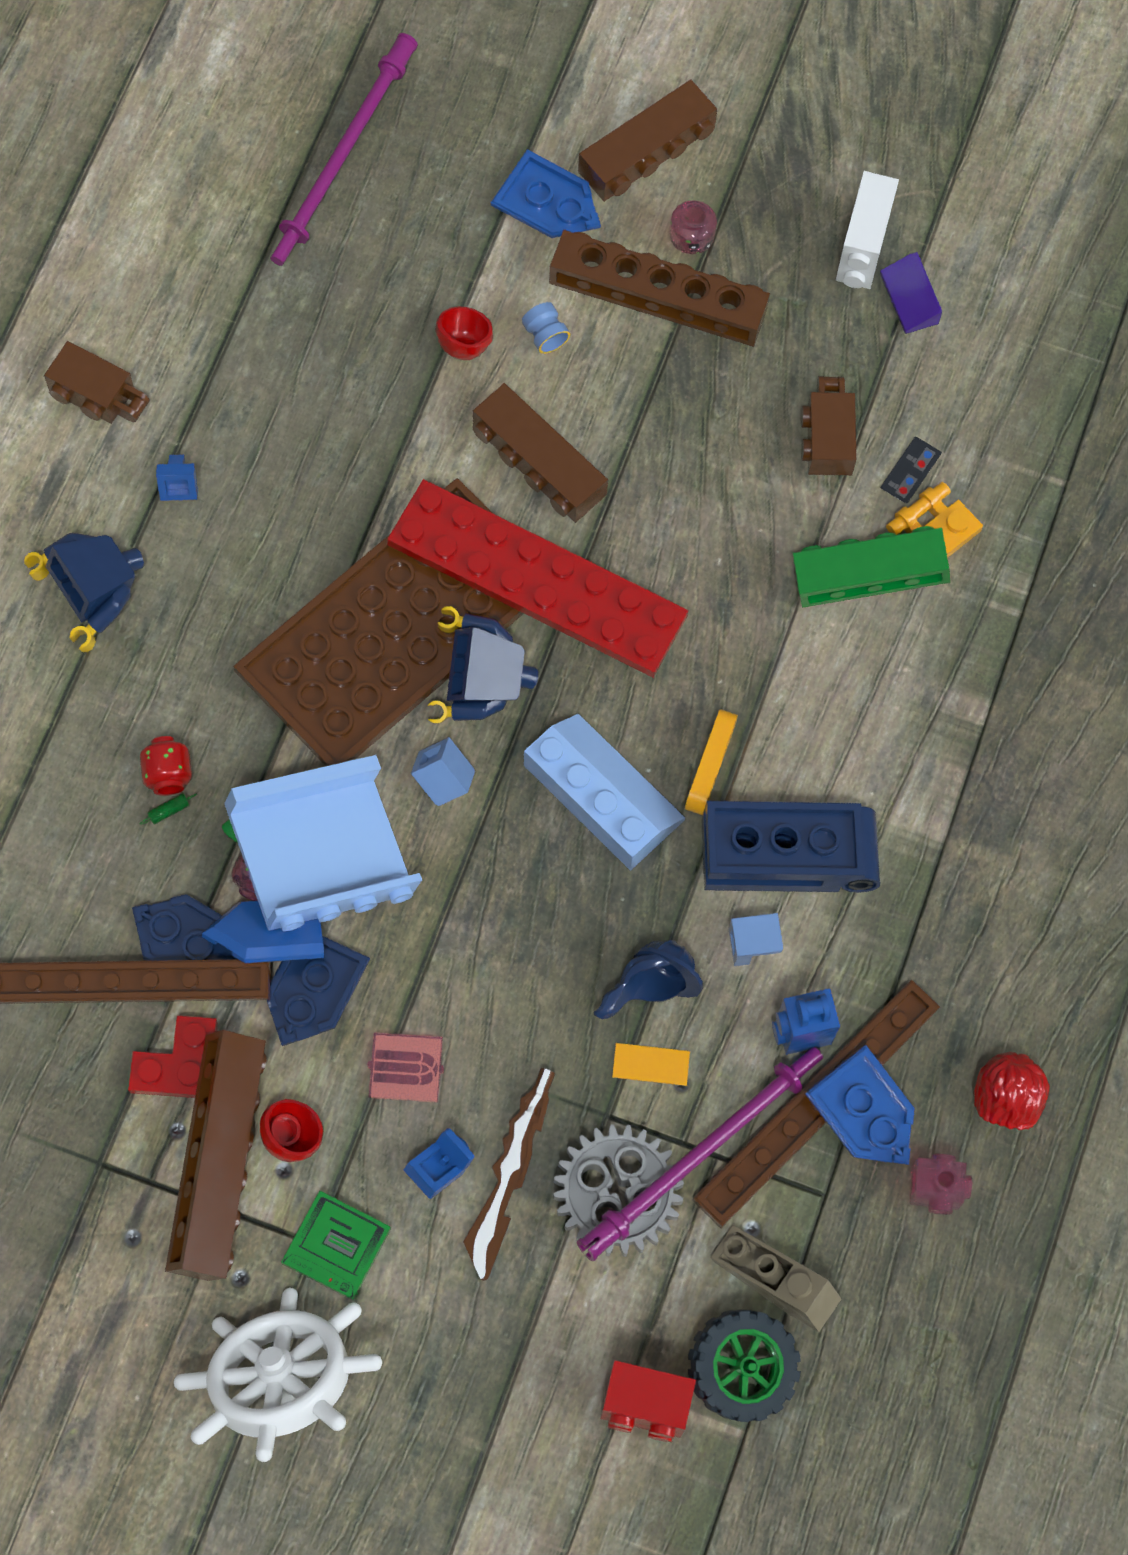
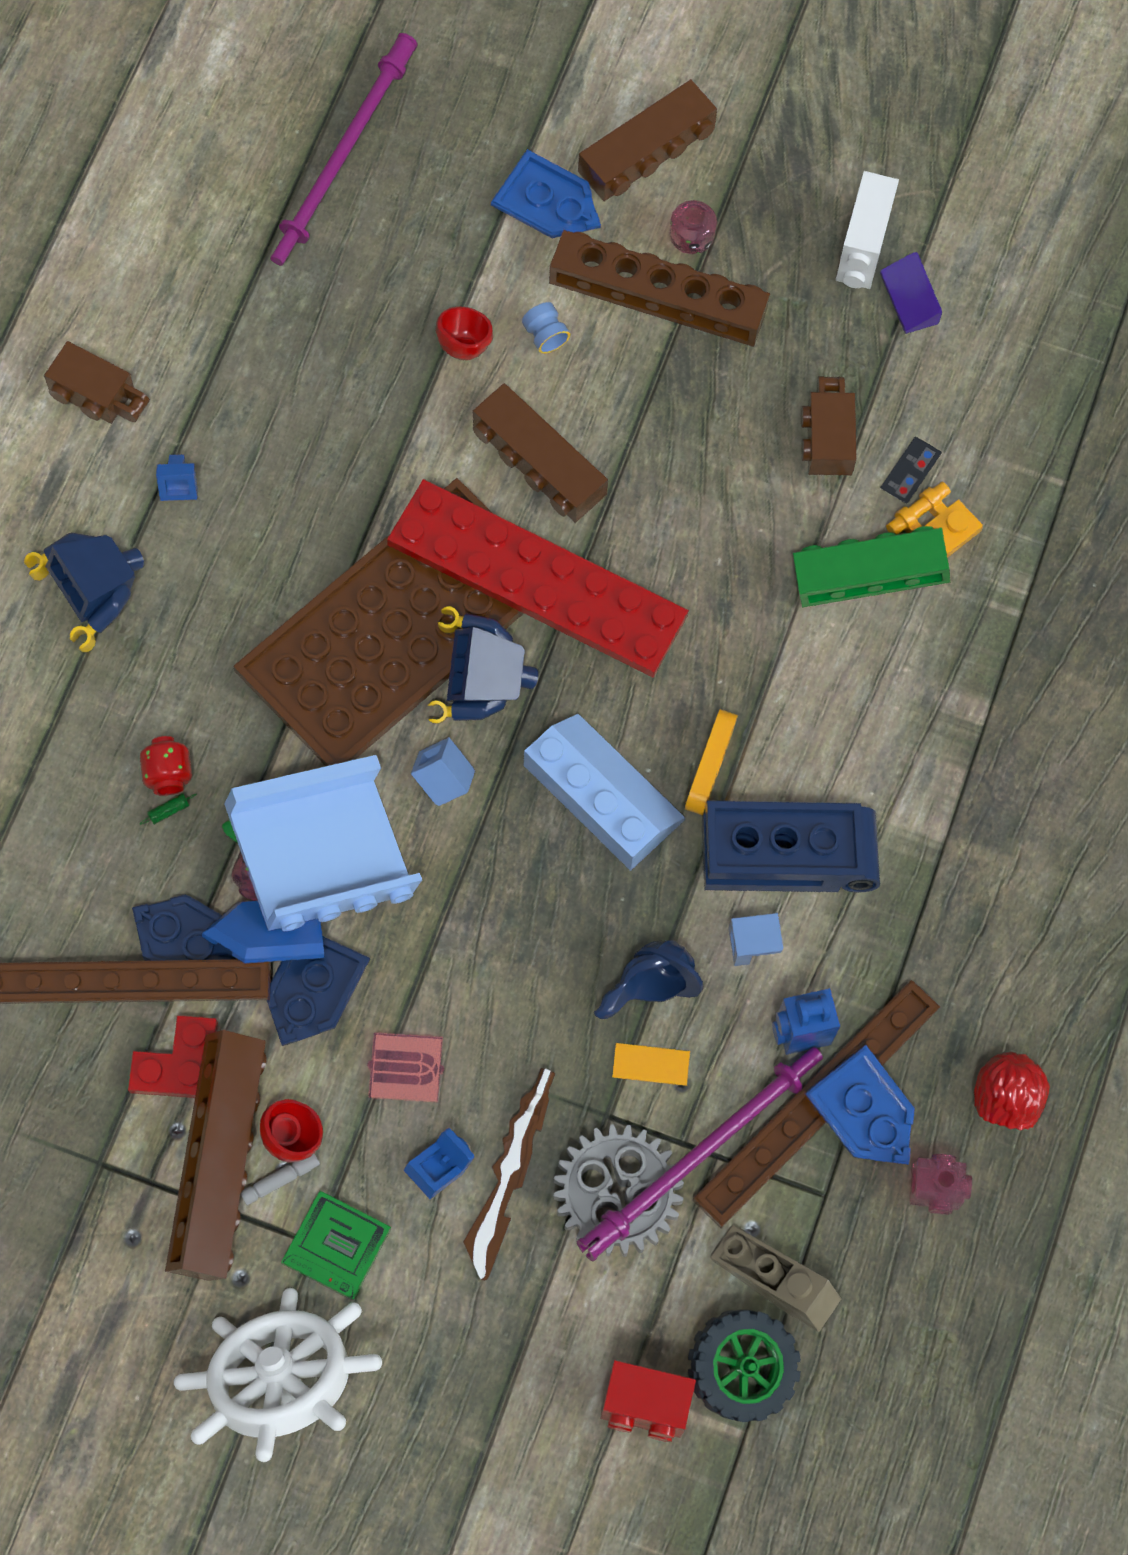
(278, 1179): none -> light grey wheel

